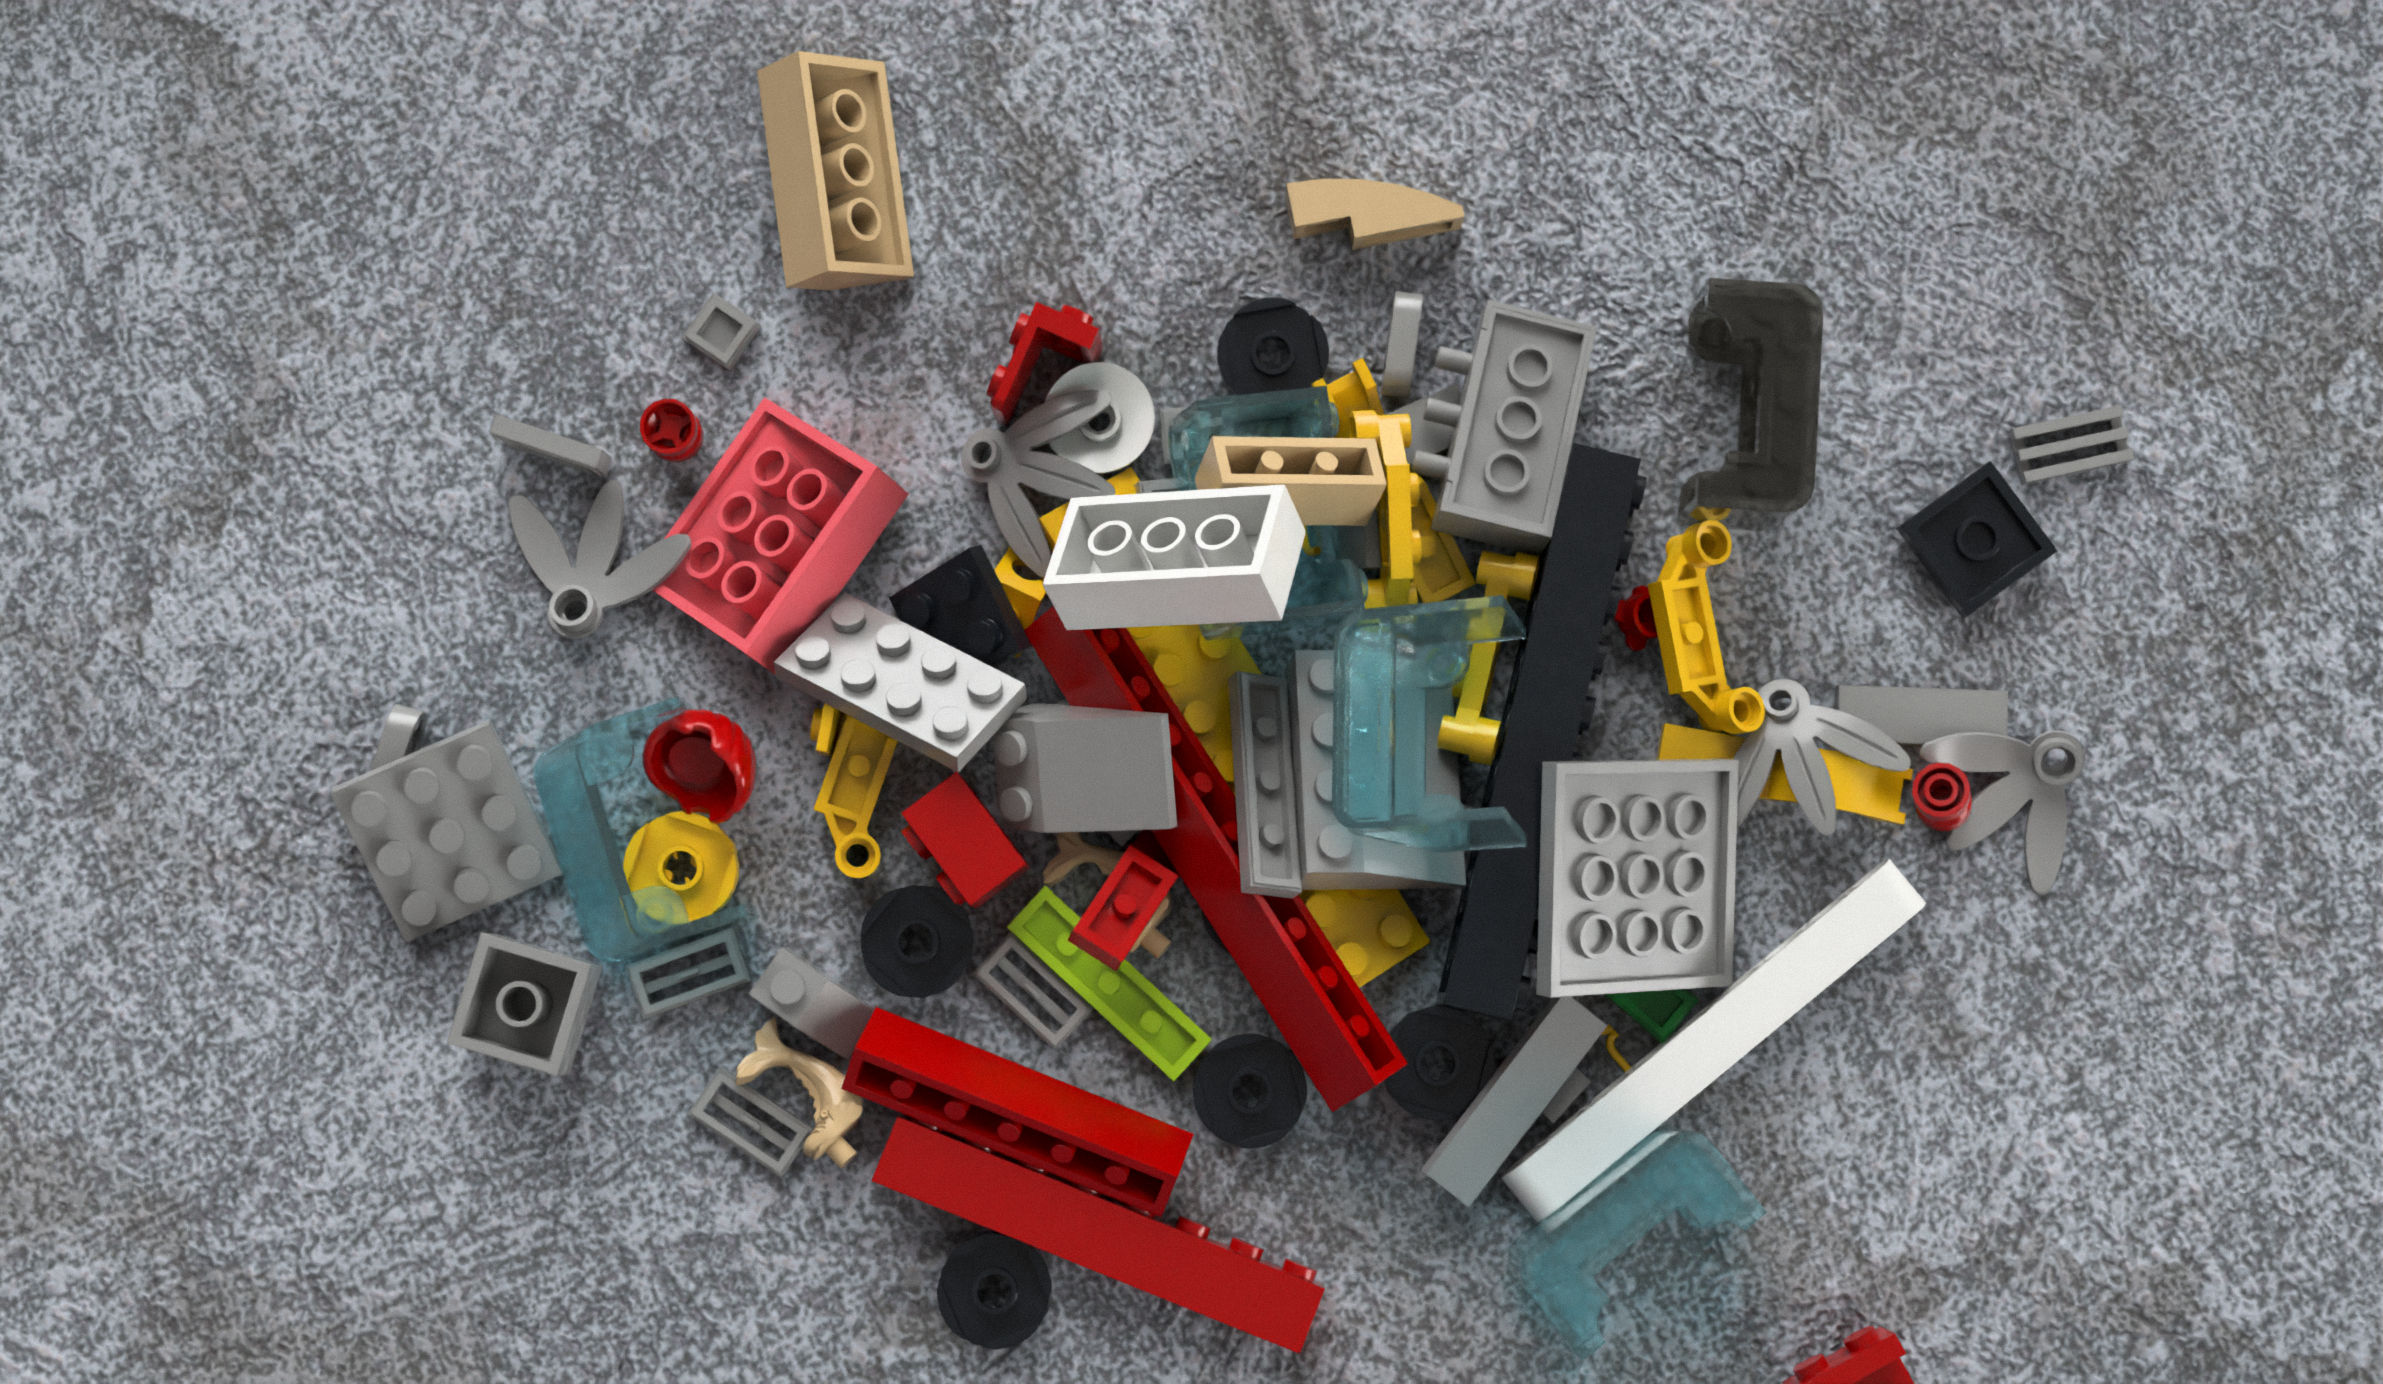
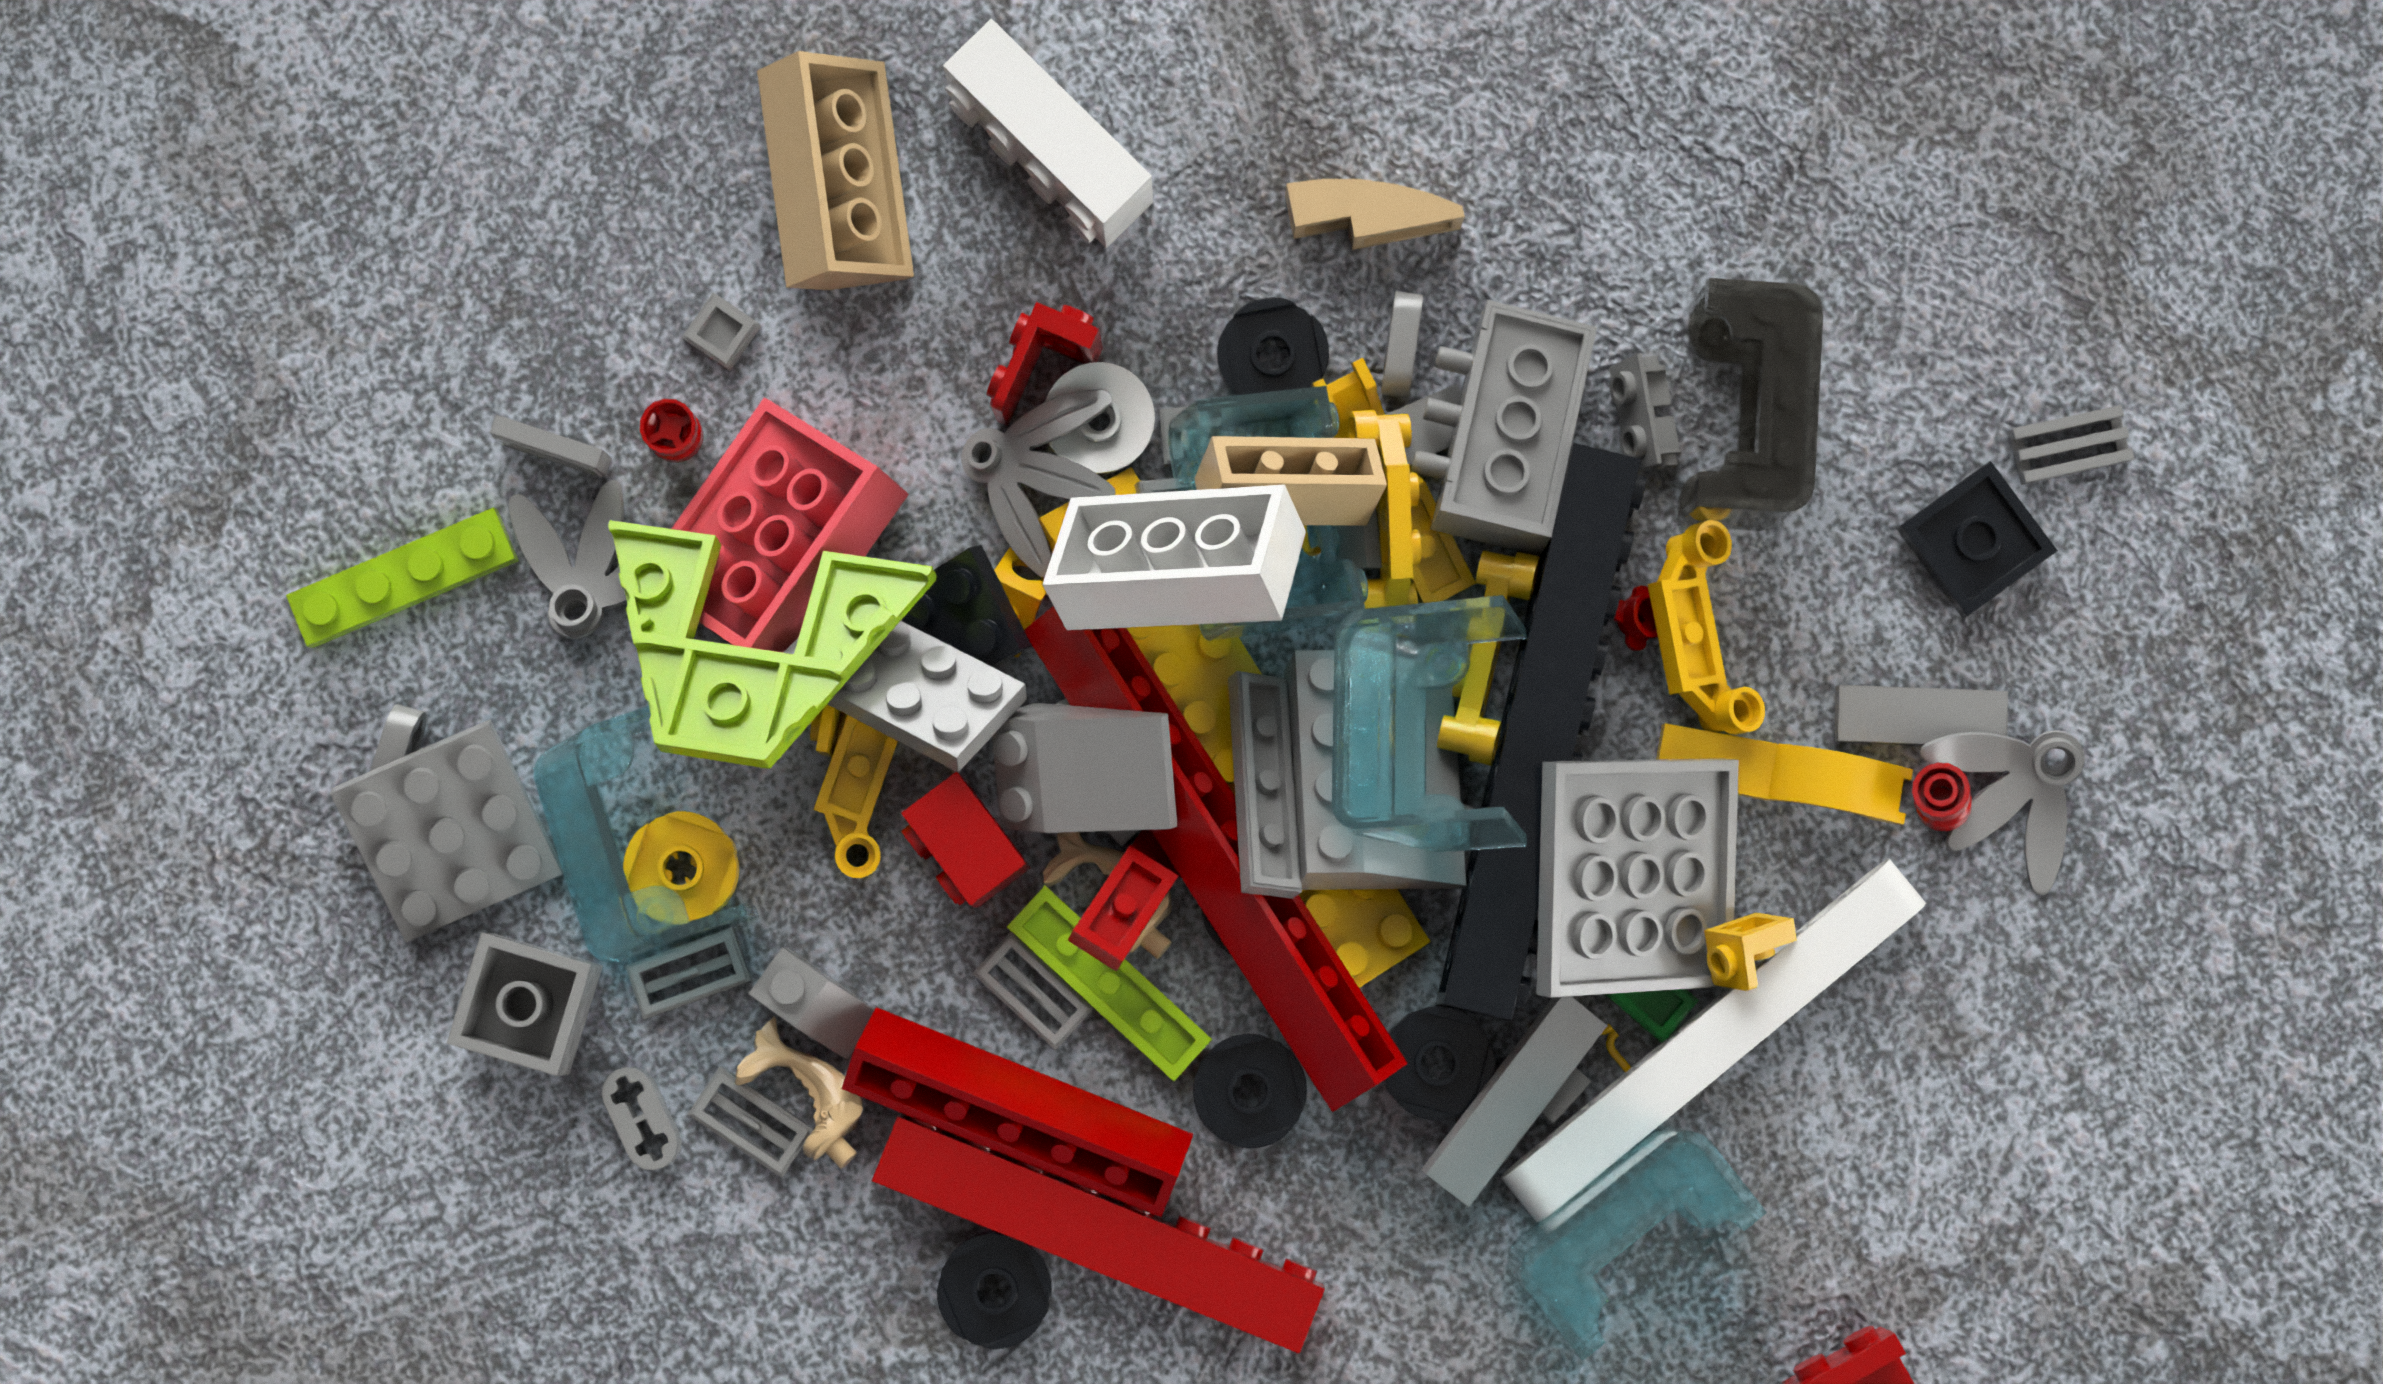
(402, 578): none -> lime plate
(628, 1123): none -> light grey beam
(702, 763): red piece -> none
(740, 699): none -> lime wing
(884, 945): black plate -> none
(1047, 134): none -> white brick
(1636, 389): none -> light grey hinge
(1741, 941): none -> yellow bracket
(1794, 734): light grey plant -> none

